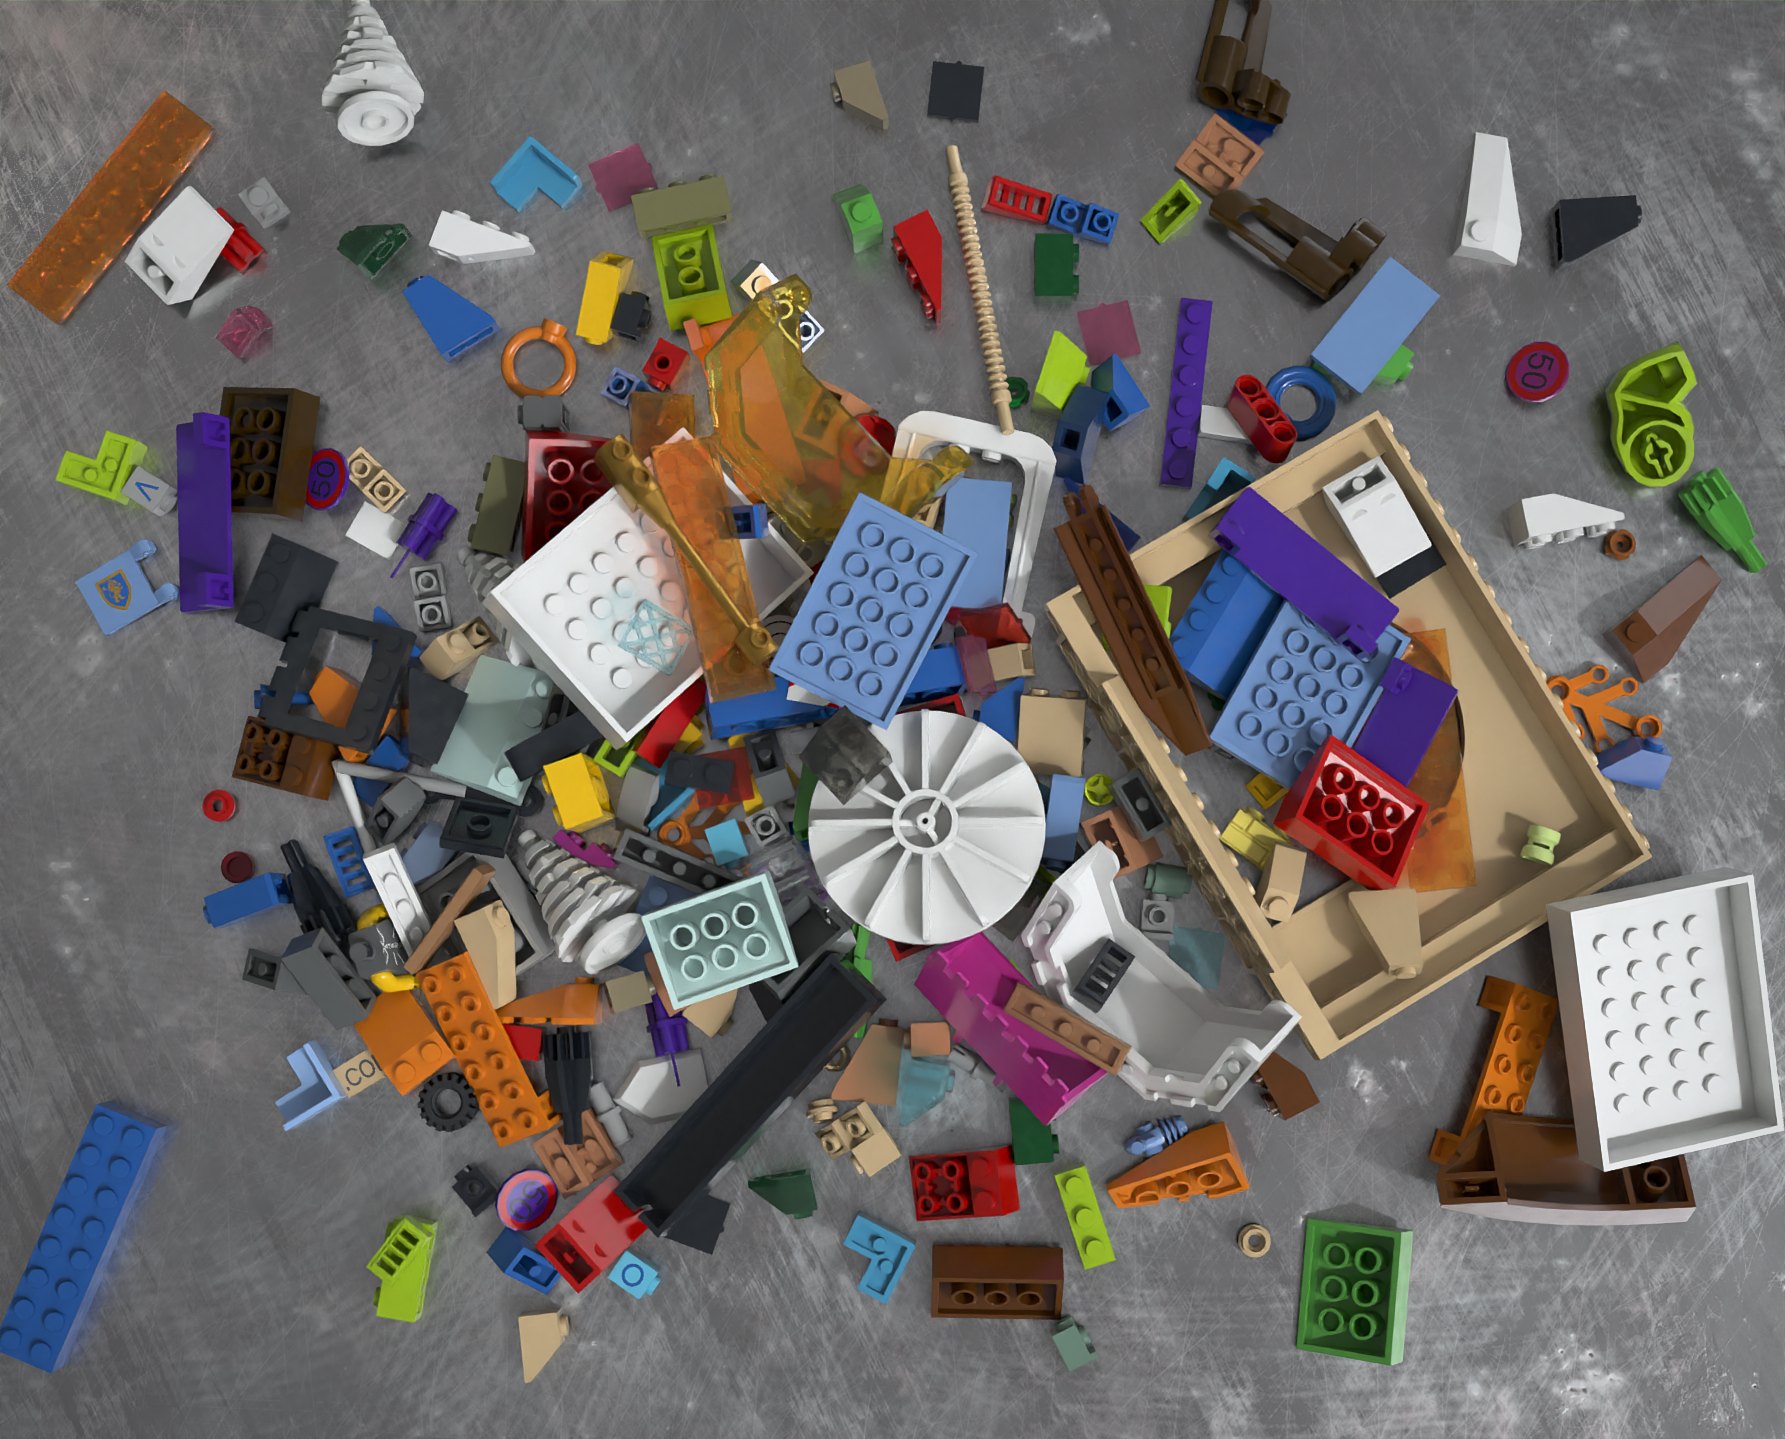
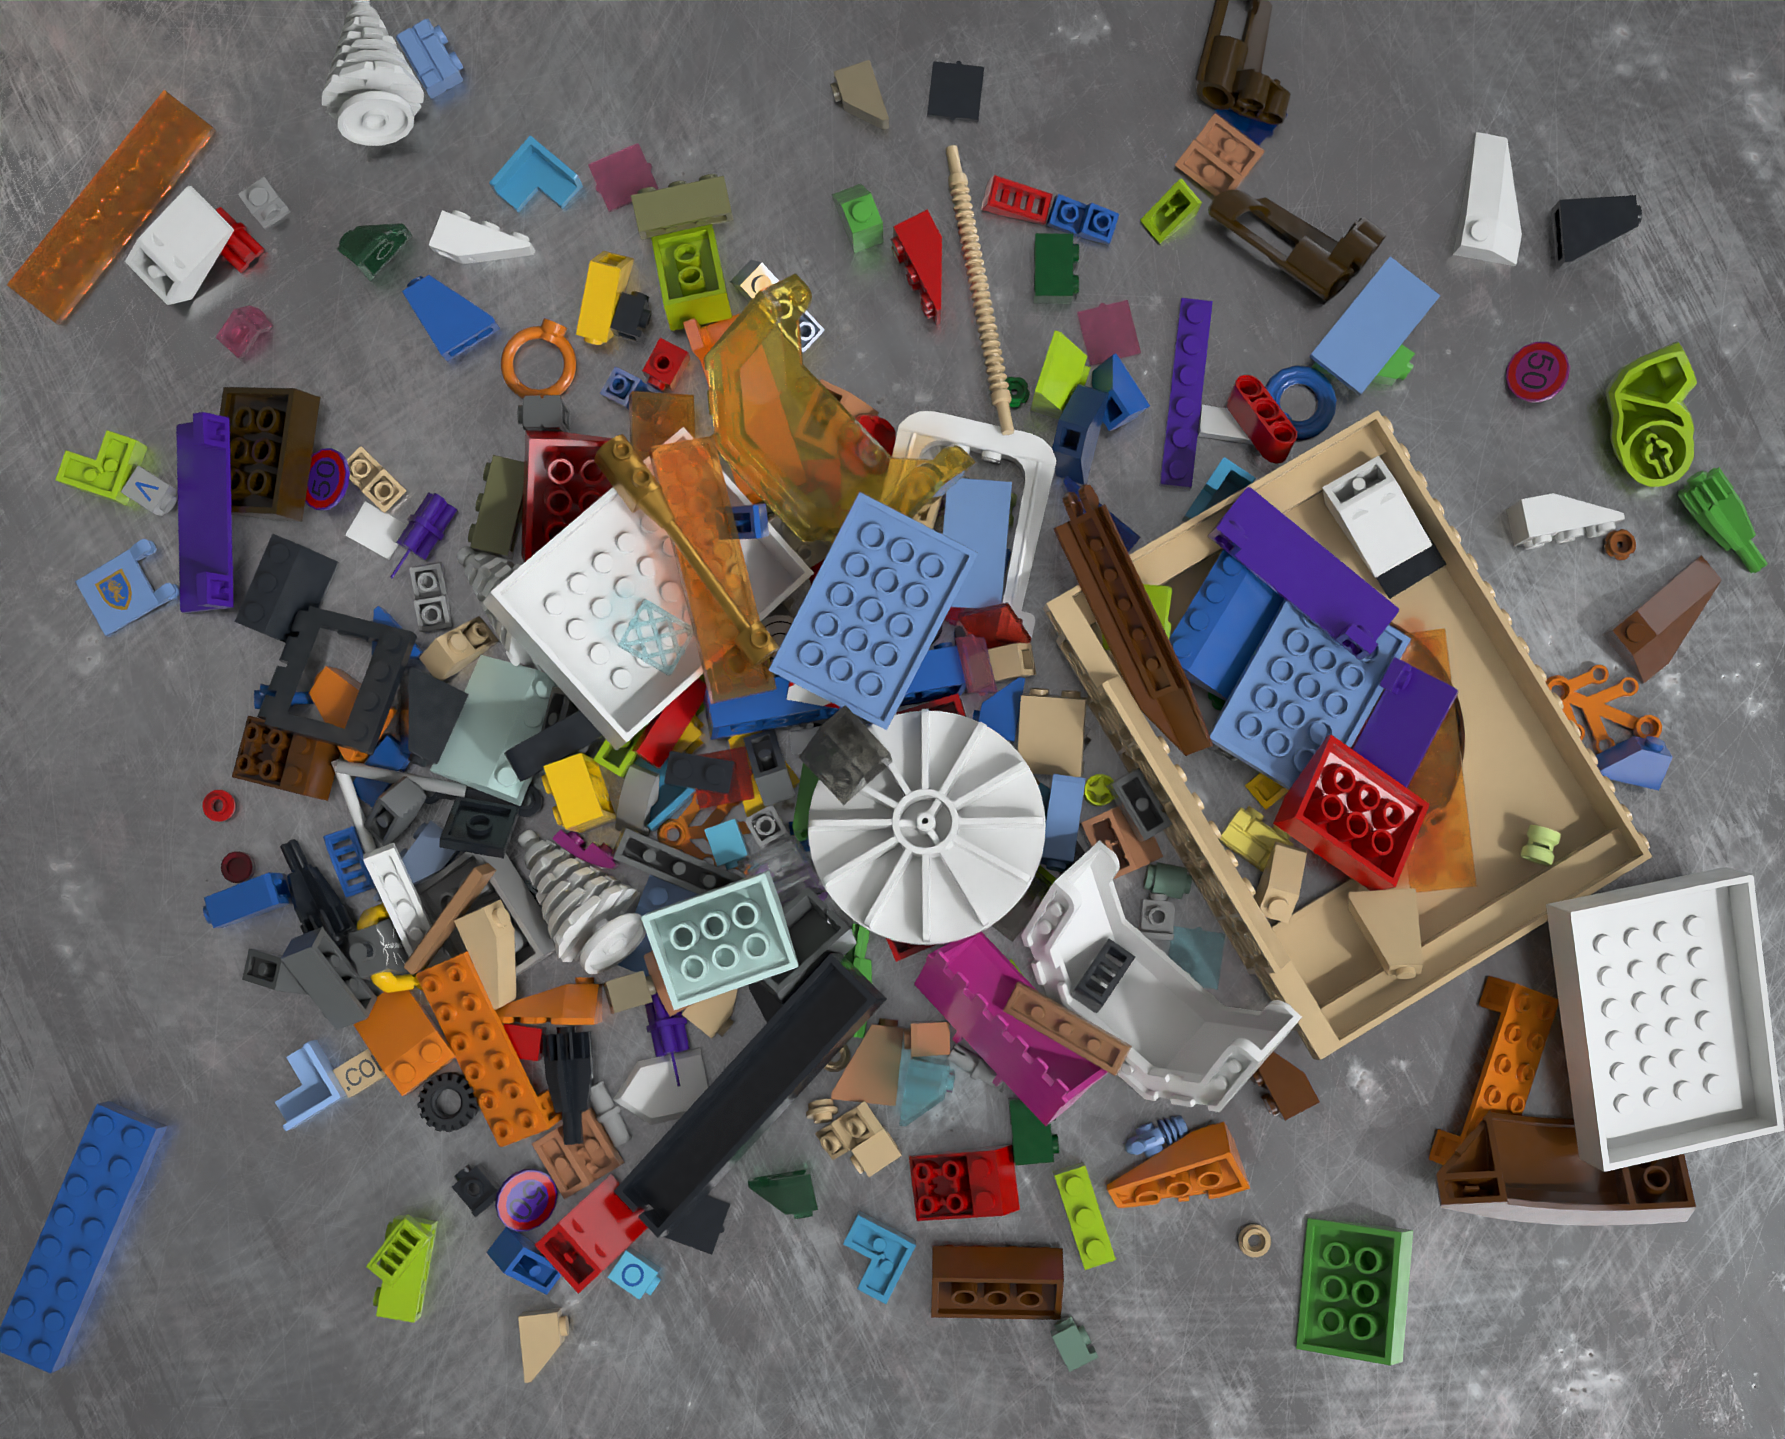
(430, 58): none -> medium blue brick

